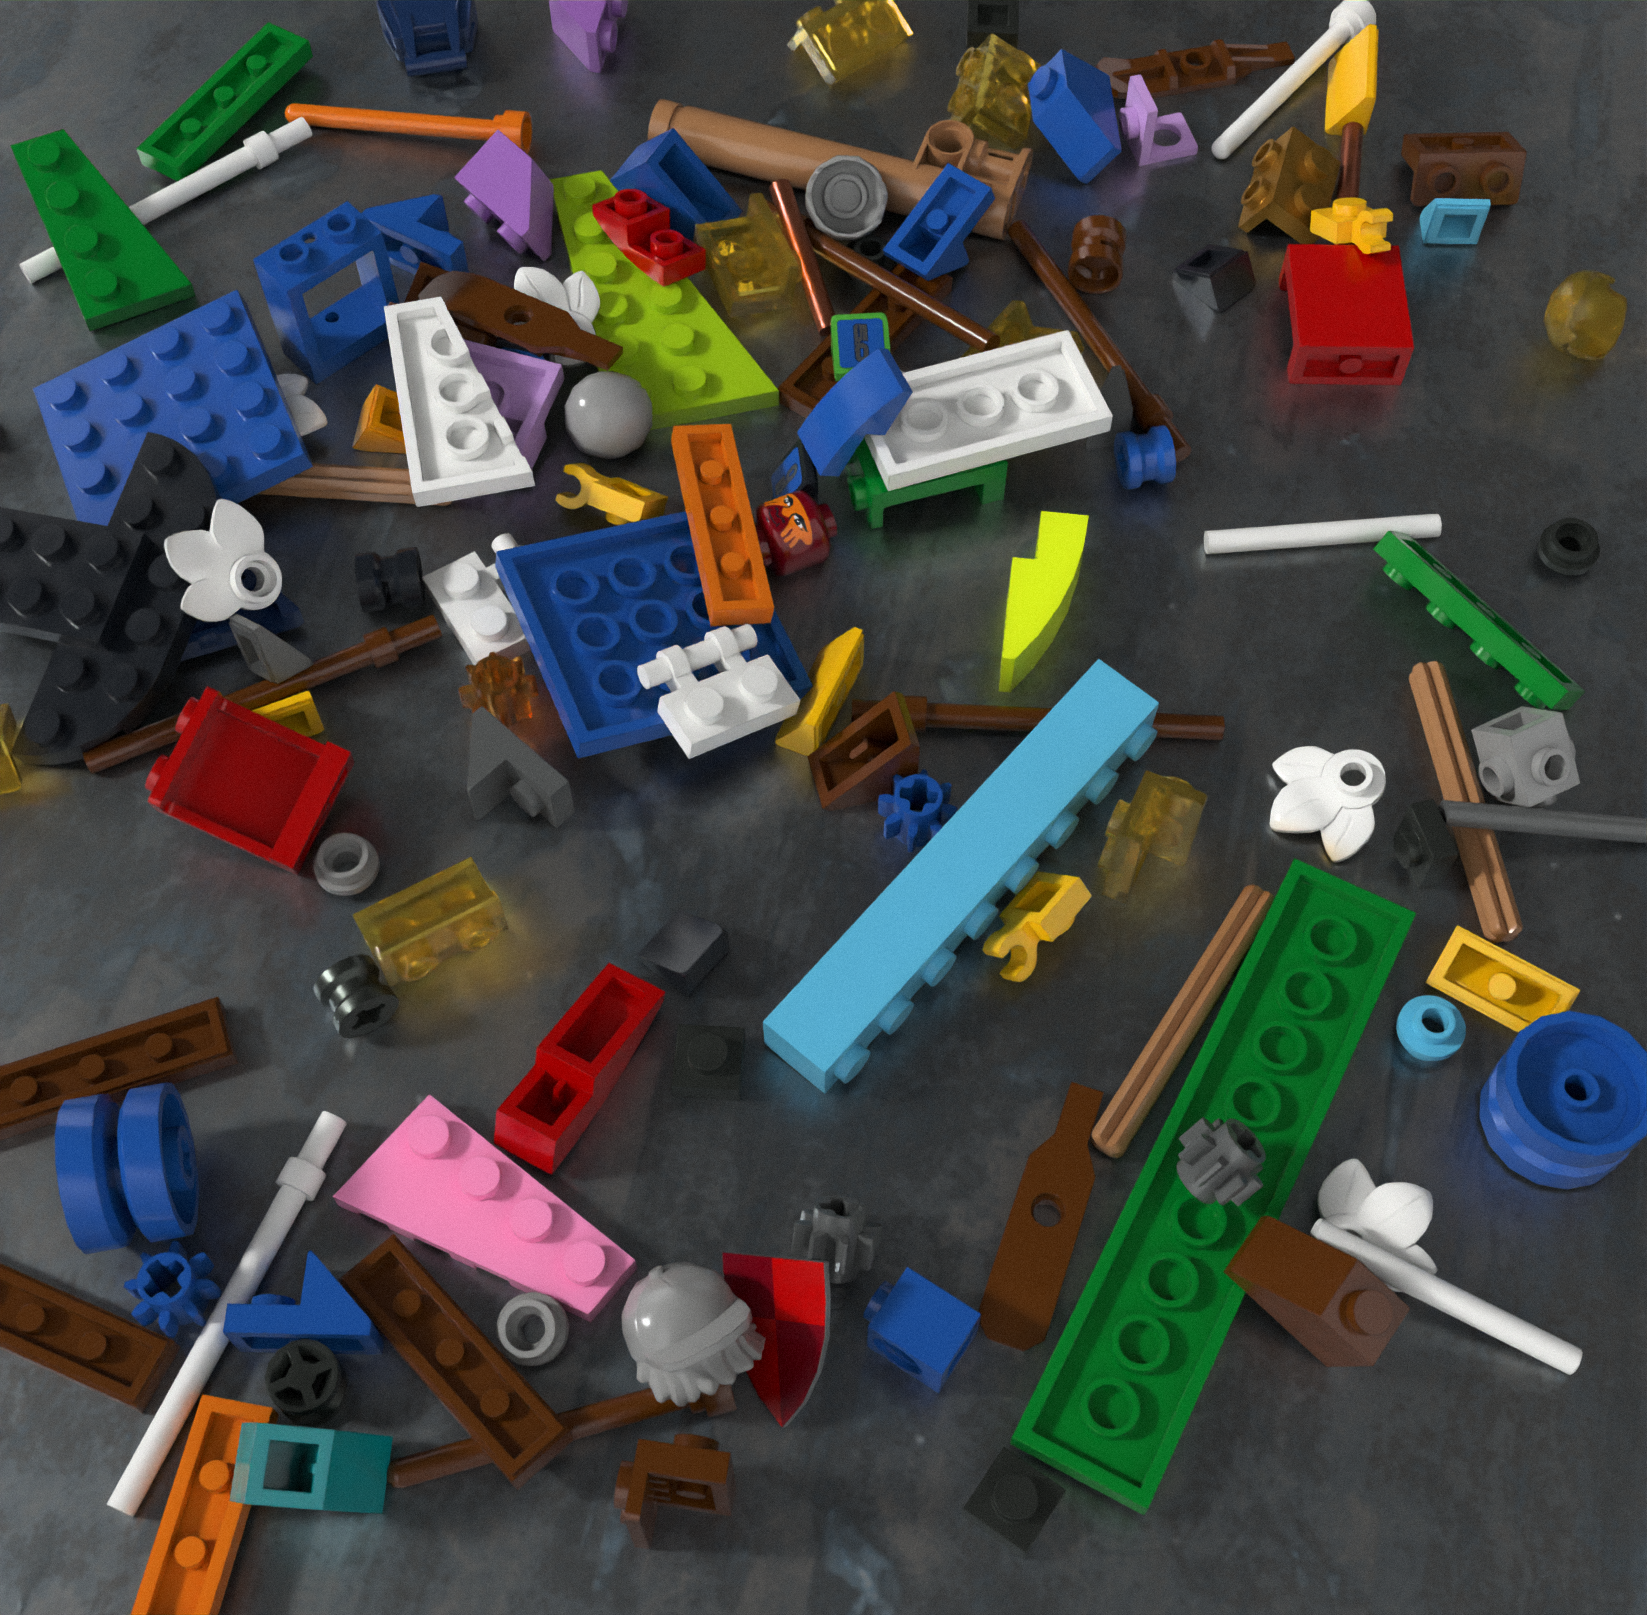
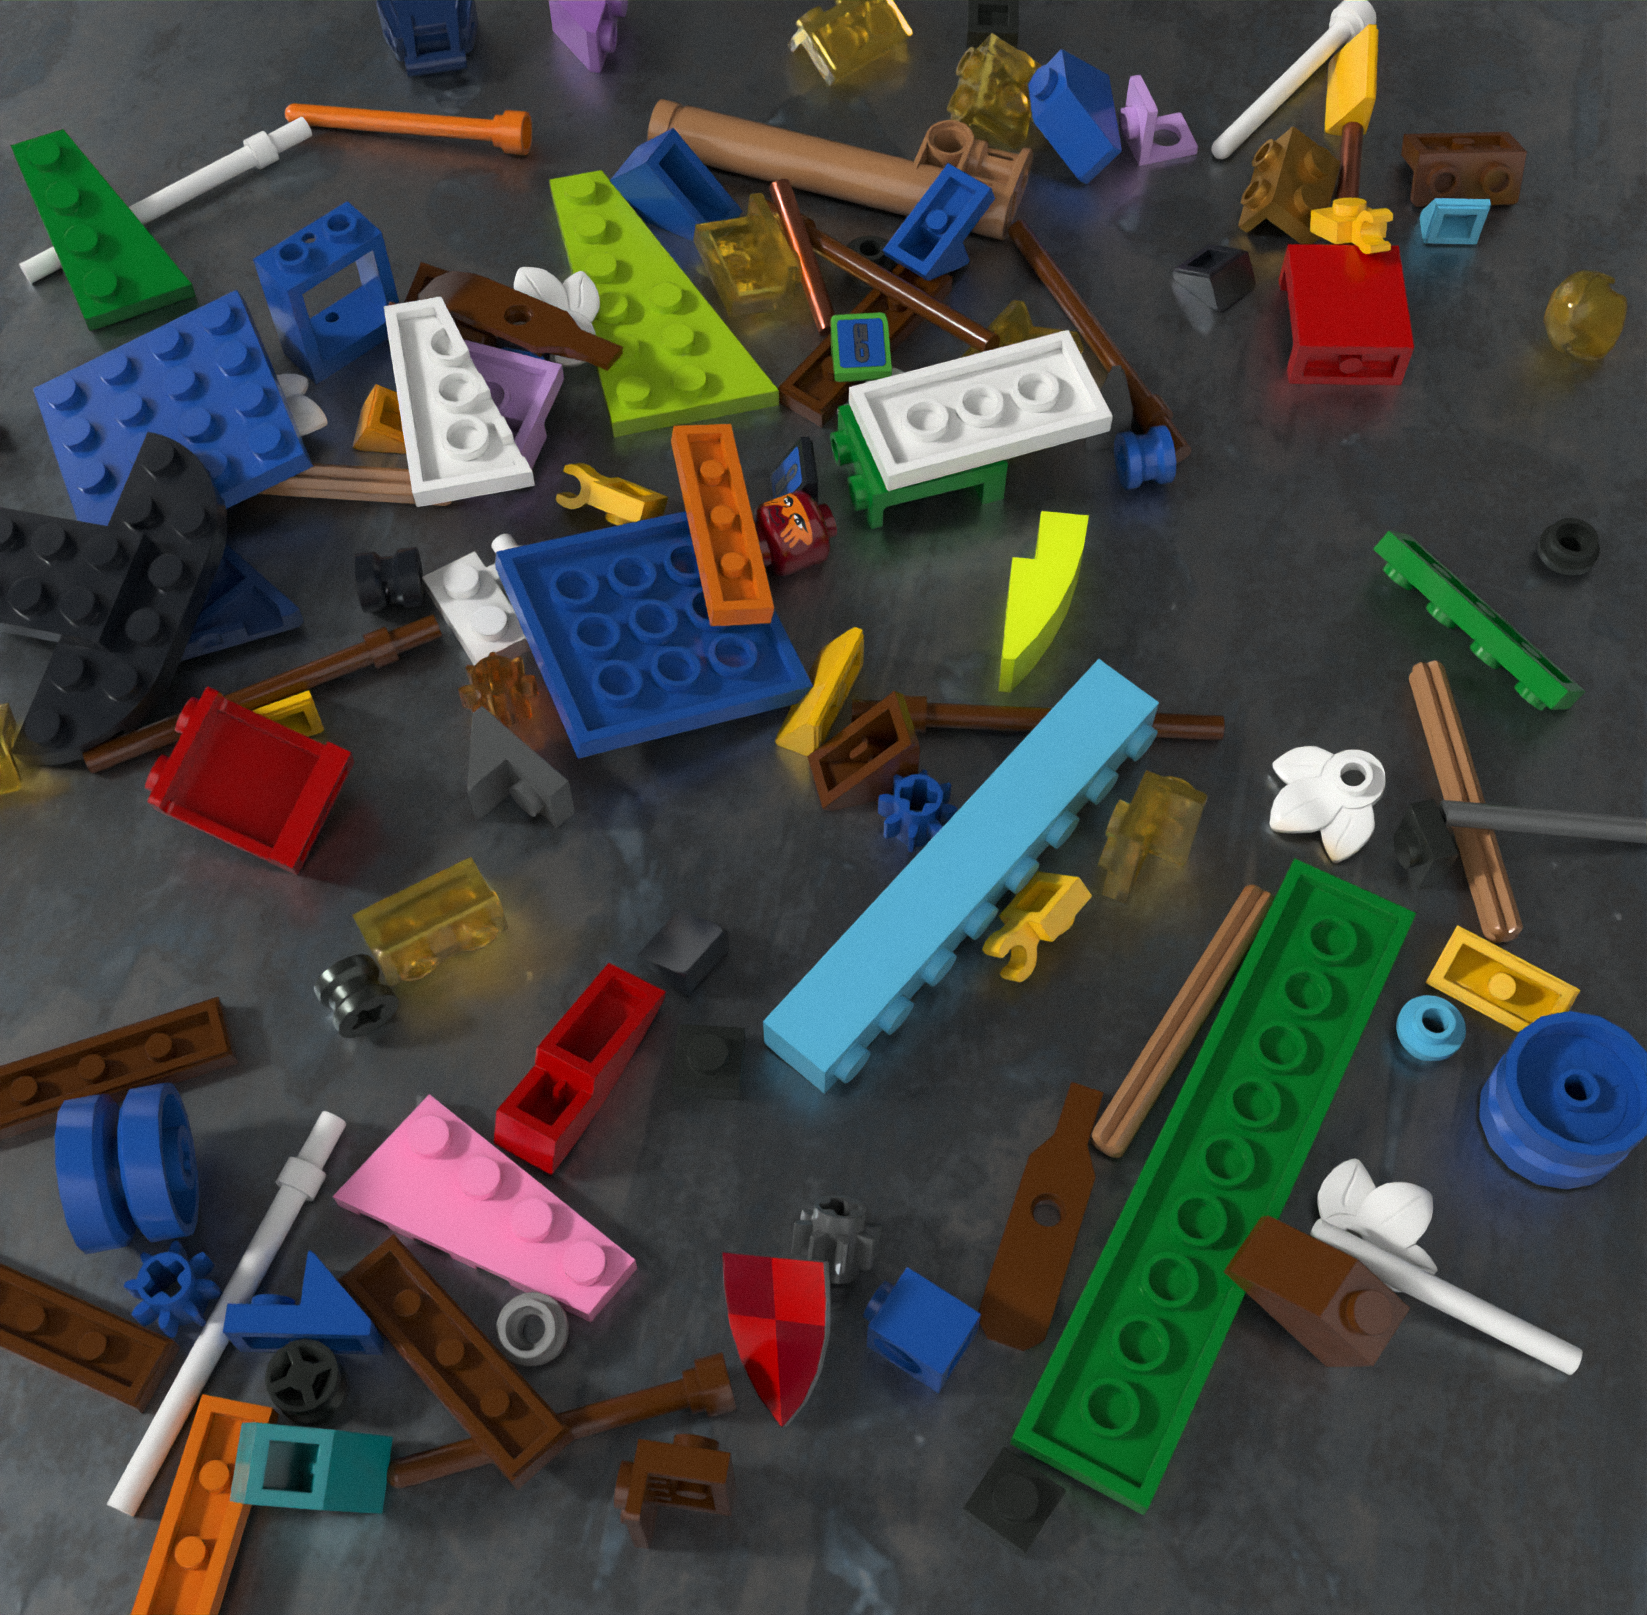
(215, 563): white plate -> none
(224, 102): green plate -> none
(266, 652): dark grey slope -> none
(342, 849): light grey plate -> none
(418, 233): blue slope -> none
(512, 190): medium lavender slope -> none
(608, 415): light grey hair -> none
(644, 236): red slope -> none
(688, 1332): light grey hair -> none
(722, 706): white plate -> none
(846, 197): light grey hair -> none
(856, 406): blue slope -> none
(1097, 254): reddish brown wheel -> none
(1173, 74): reddish brown piece -> none
(1220, 1161): dark grey gear -> none
(1319, 533): white bar -> none
(1526, 757): light grey brick -> none

